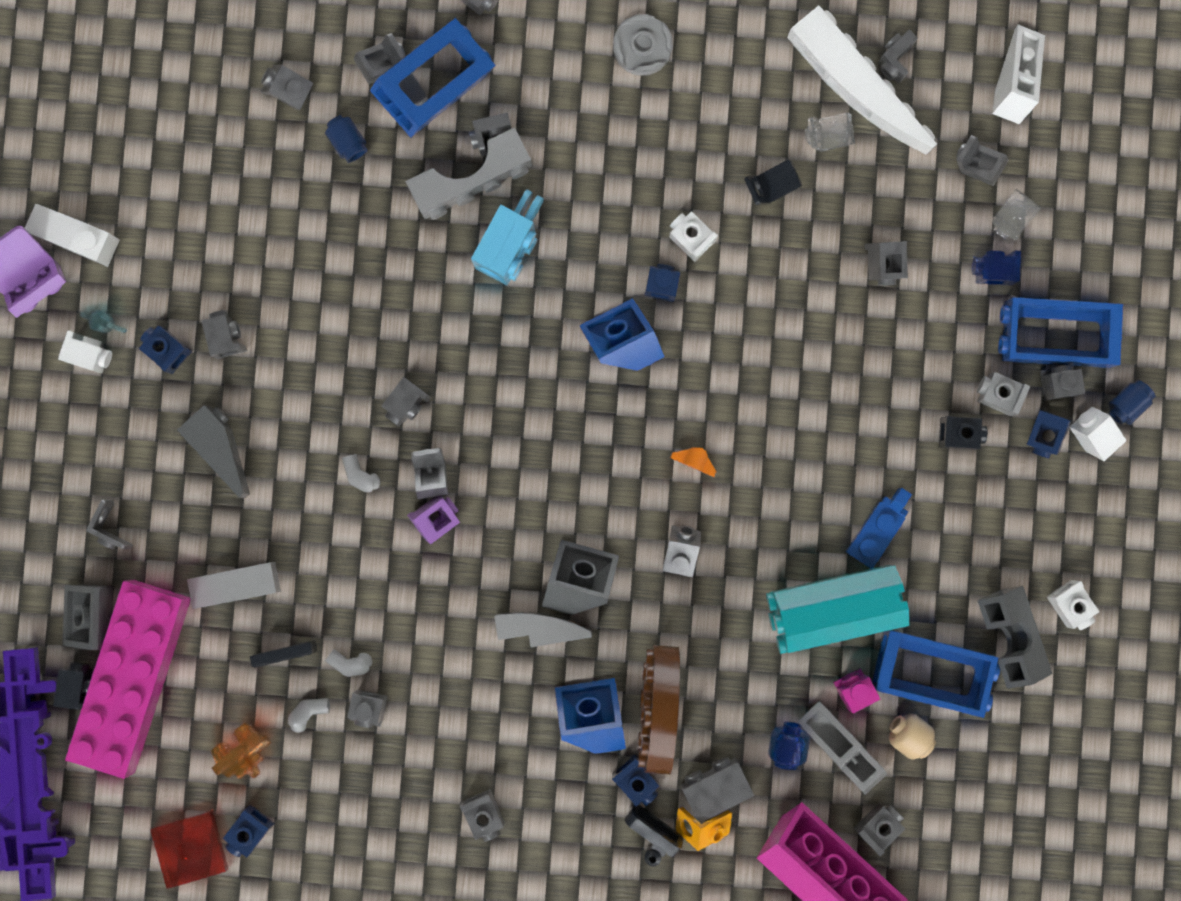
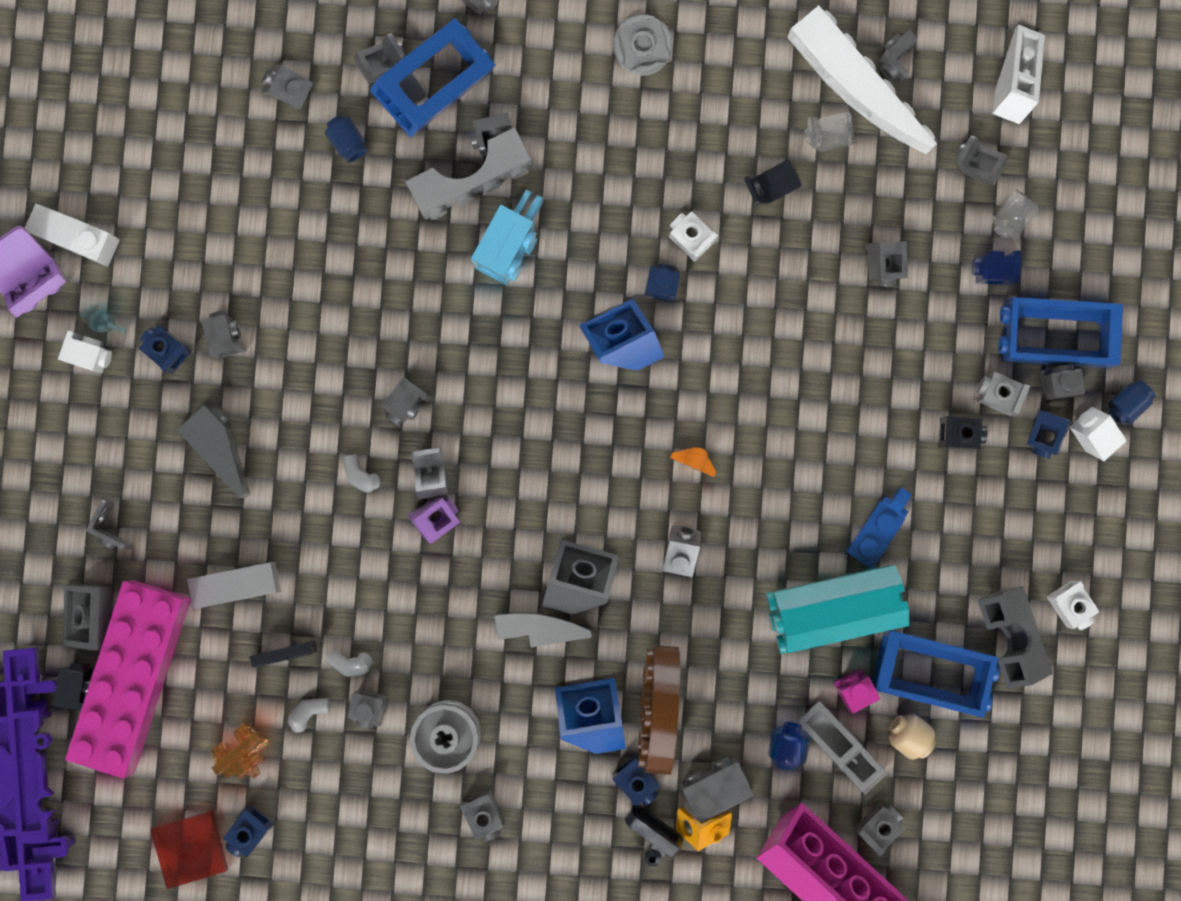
(441, 754): none -> light grey wheel

